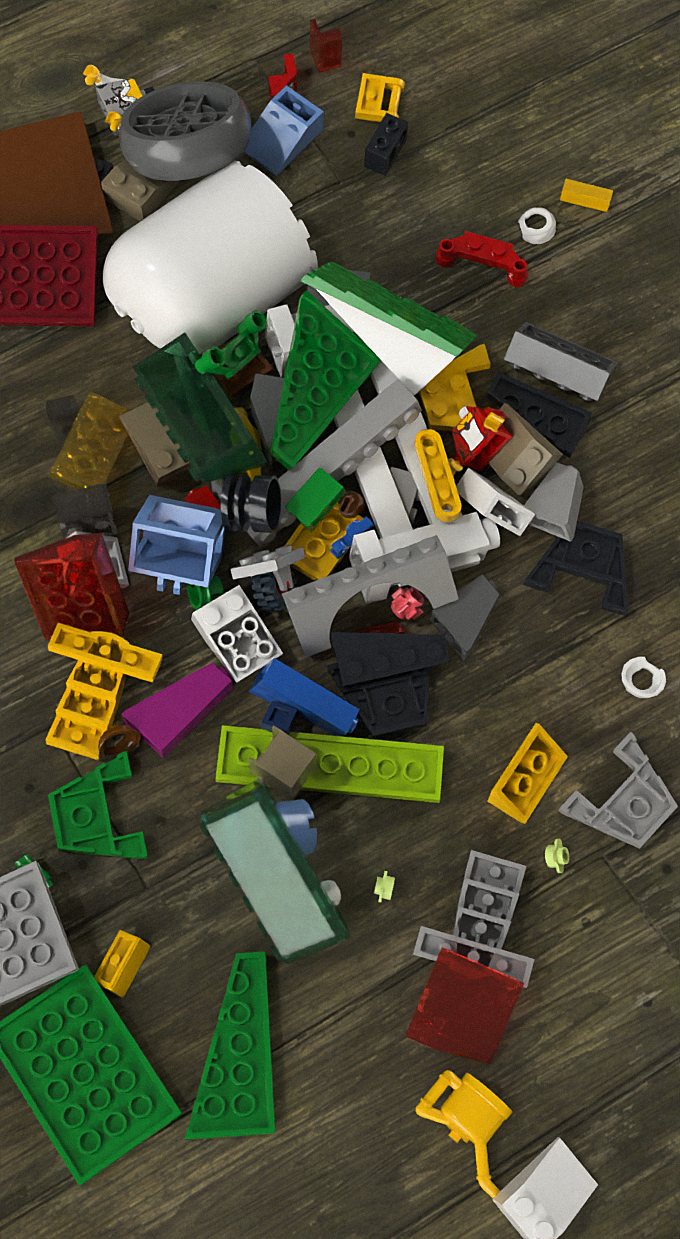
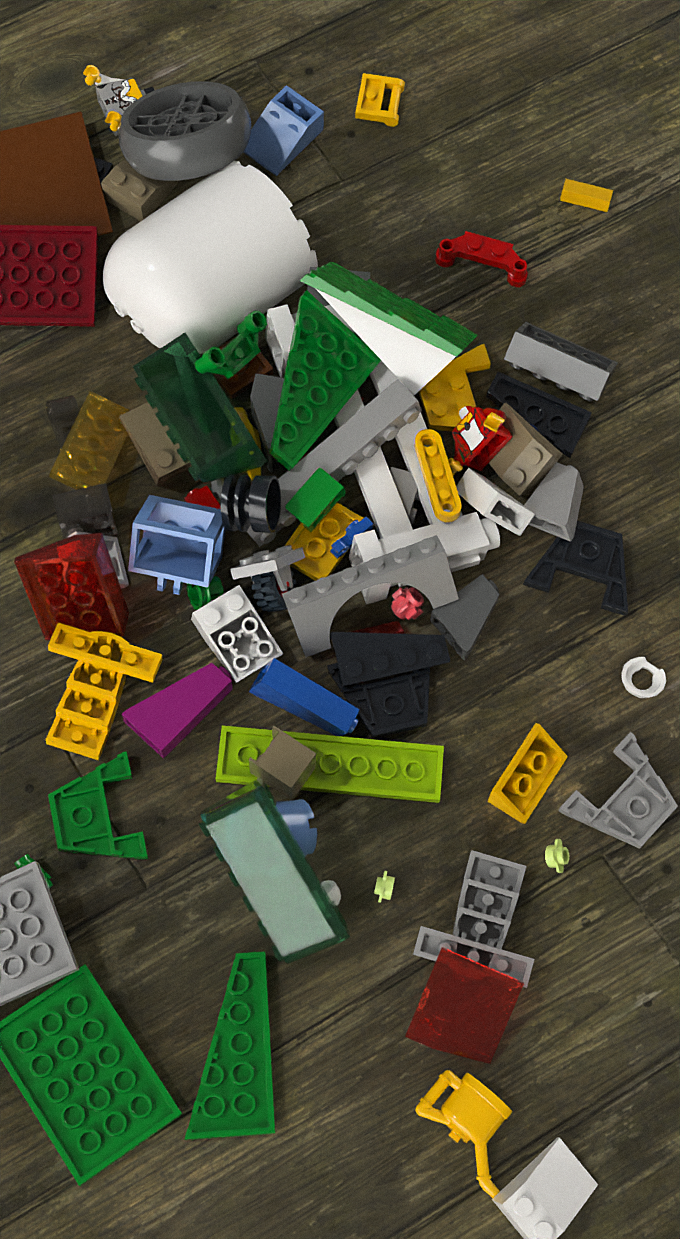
(121, 963): yellow slope -> none
(128, 743): reddish brown piece -> none
(278, 82): red slope -> none
(279, 716): dark blue tile -> none
(325, 47): clear red panel -> none
(352, 505): reddish brown piece -> none
(386, 144): black brick -> none
(538, 236): white piece -> none

